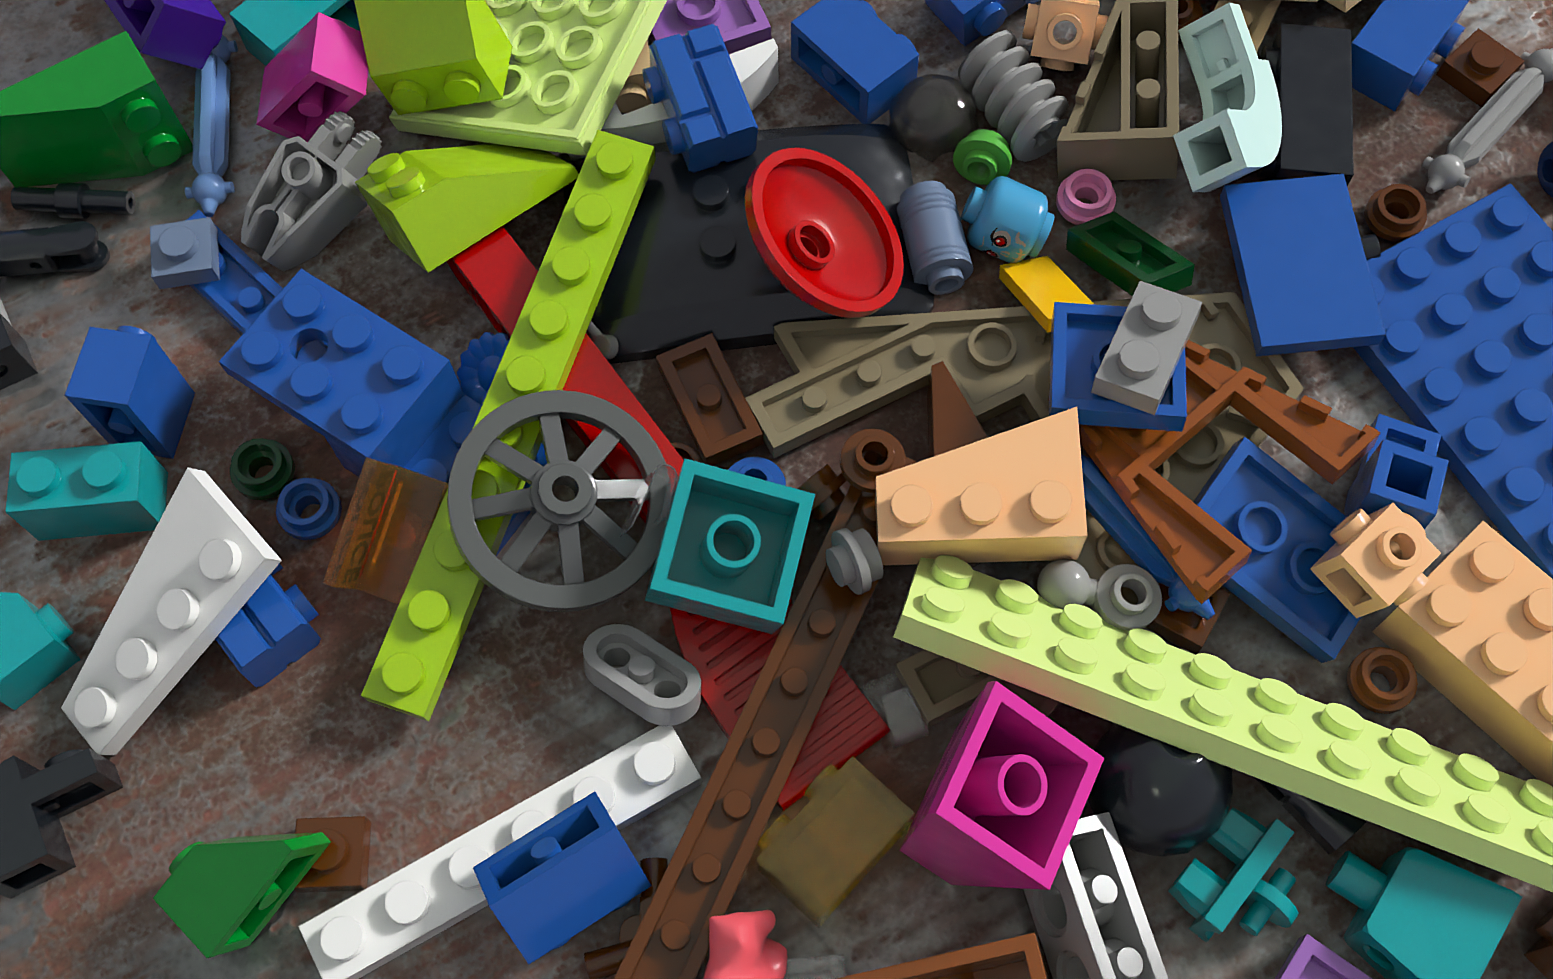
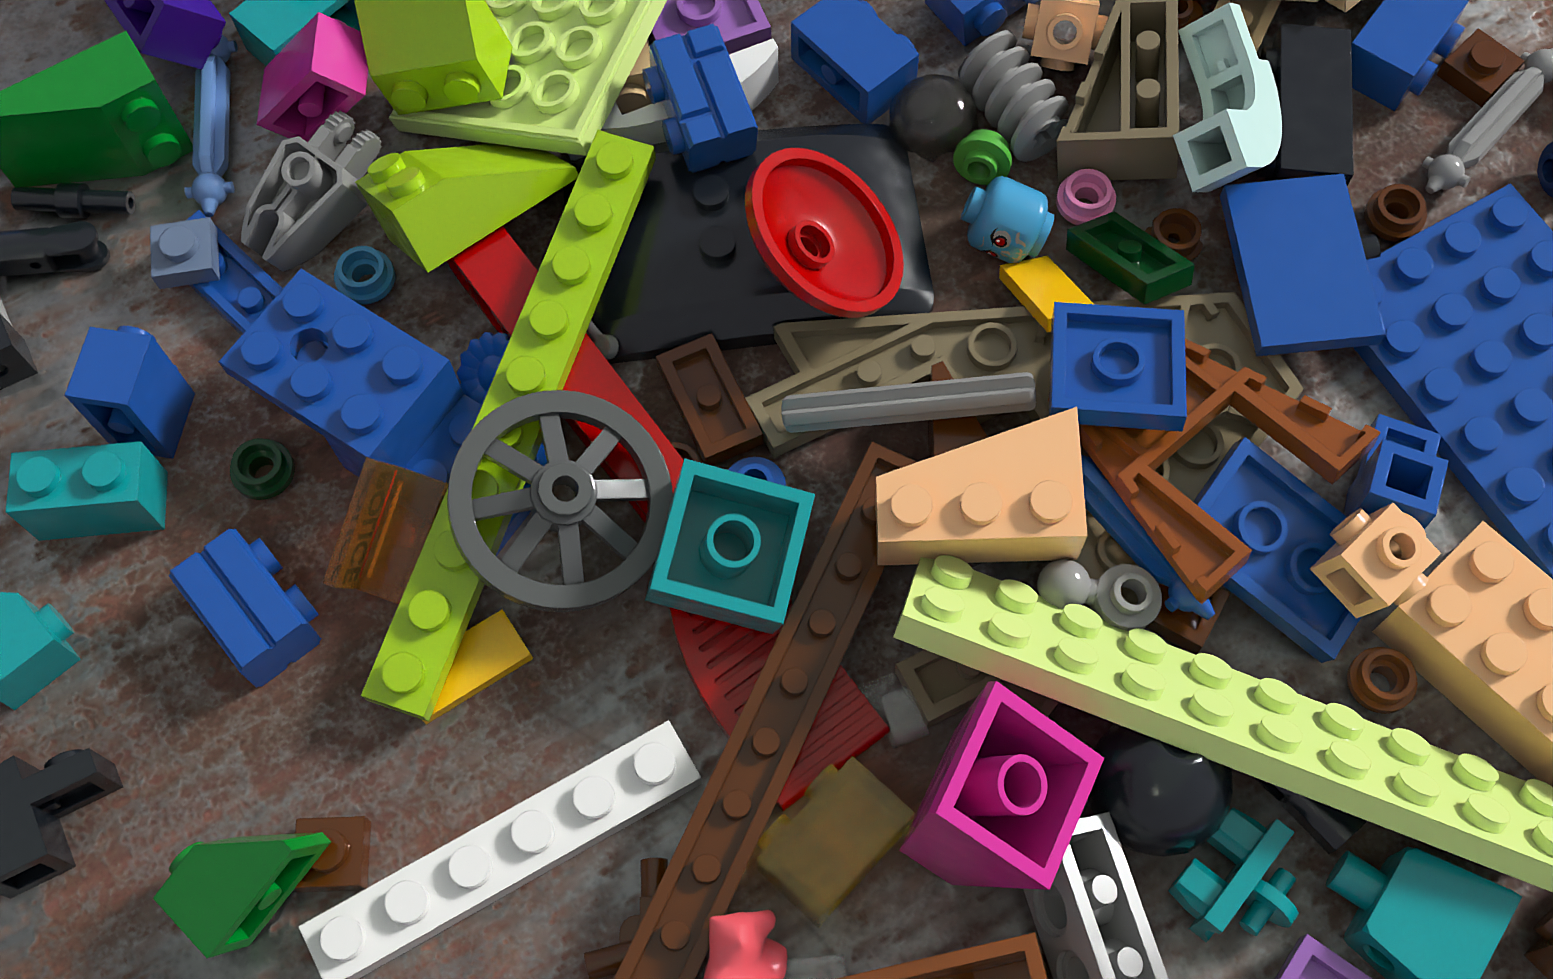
(175, 604): white wing -> none
(297, 497): blue plate -> none
(360, 262): none -> dark azure plate
(483, 658): none -> yellow piece
(561, 878): blue brick -> none
(647, 674): light grey plate -> none
(671, 477): clear piece -> none
(826, 488): reddish brown plate -> none
(854, 560): light grey plate -> none
(857, 470): reddish brown plate -> none
(909, 402): none -> light grey axle
(934, 237): sand blue head -> none
(1146, 347): light grey plate -> none
(1179, 225): none -> reddish brown plate

